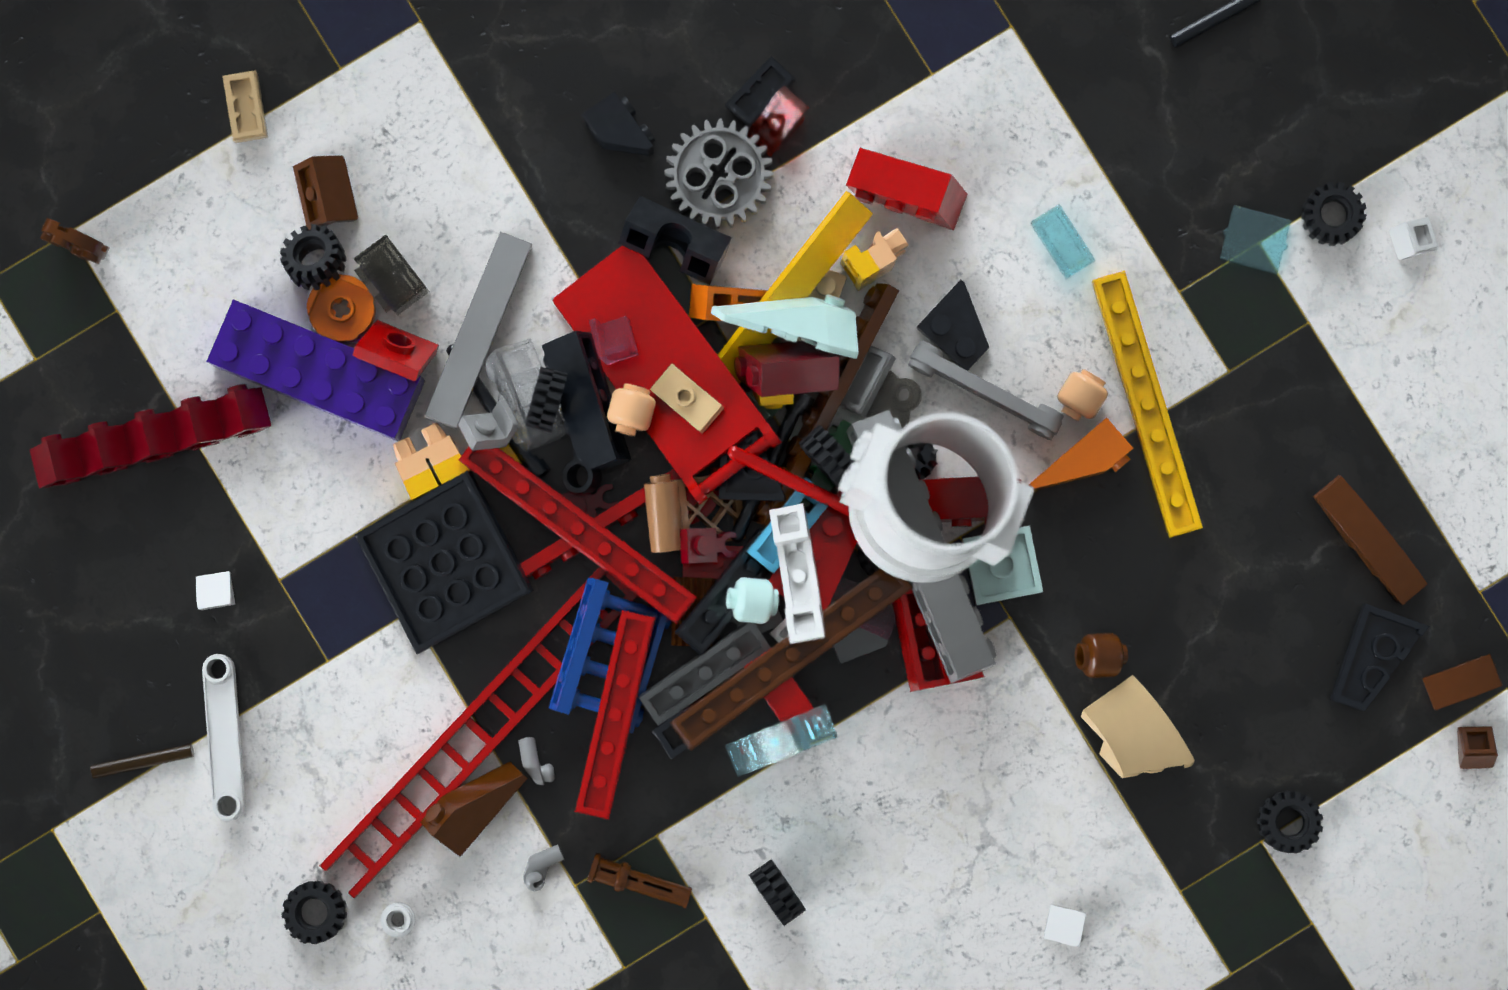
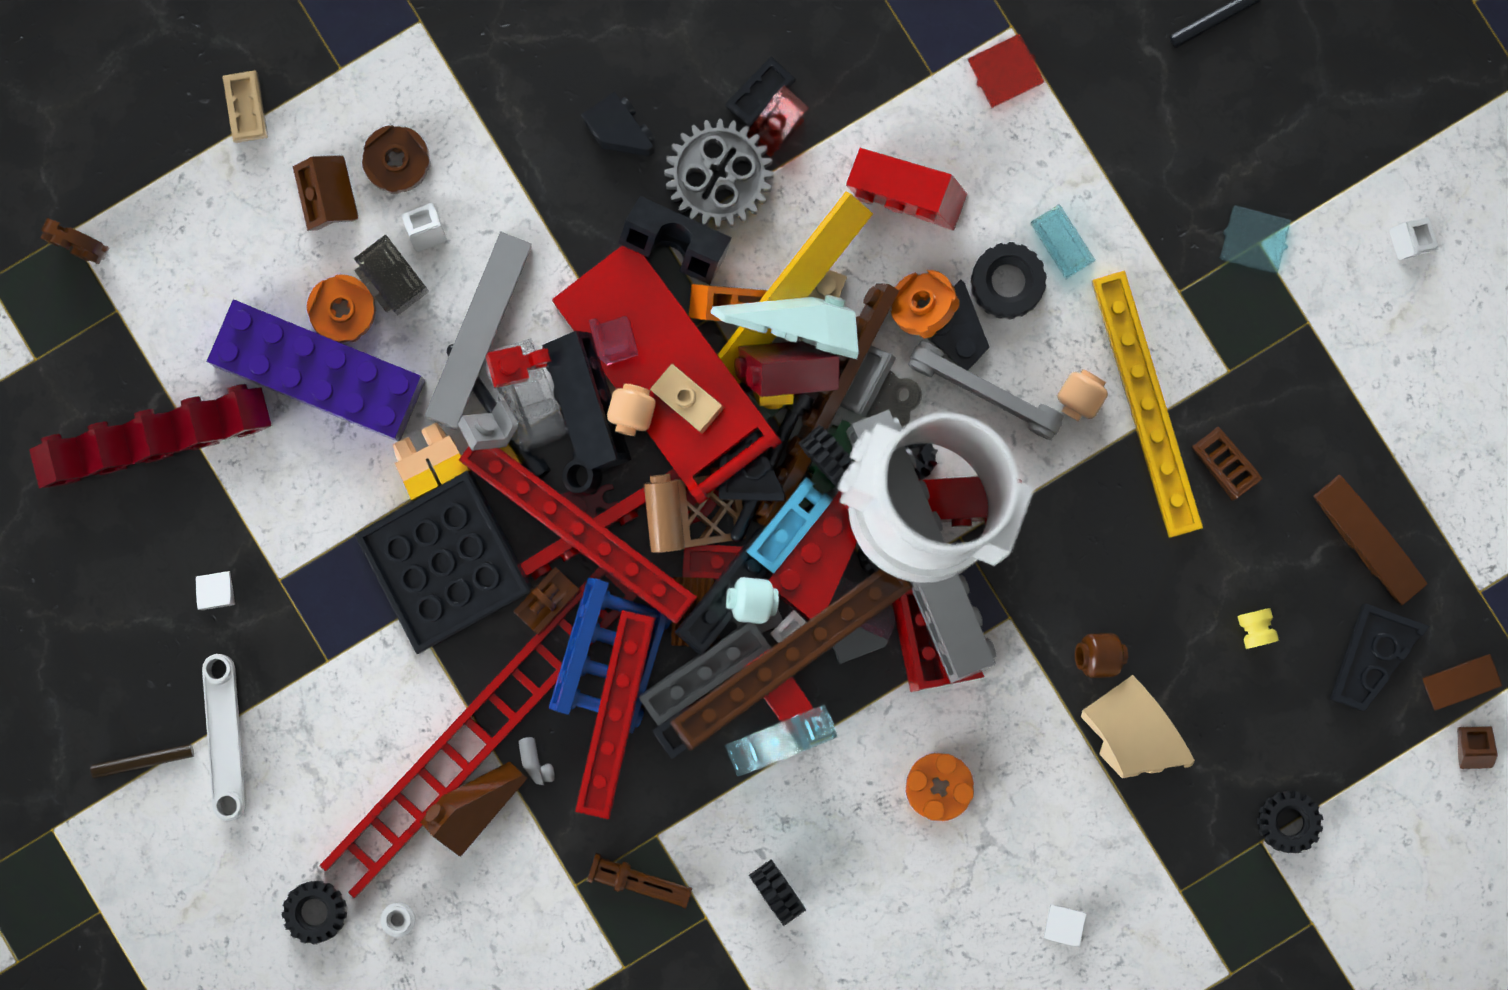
(305, 243): black tyre -> none
(395, 178): none -> reddish brown plate
(395, 350): red piece -> none
(424, 227): none -> white slope
(512, 367): none -> red plate
(538, 866): light grey arm -> none
(546, 399): black tyre -> none
(547, 601): none -> reddish brown hips
(703, 545): dark red plate -> none
(787, 478): red piece -> none
(798, 573): white slope -> none
(874, 262): hips -> none
(932, 317): none -> orange plate
(934, 805): none -> orange plate
(1005, 70): none -> clear red piece
(1011, 577): light aqua plate -> none
(1013, 255): none -> black tyre
(1091, 456): orange slope -> none
(1245, 466): none -> reddish brown slope
(1257, 625): none -> light yellow wheel
(1342, 195): black tyre -> none

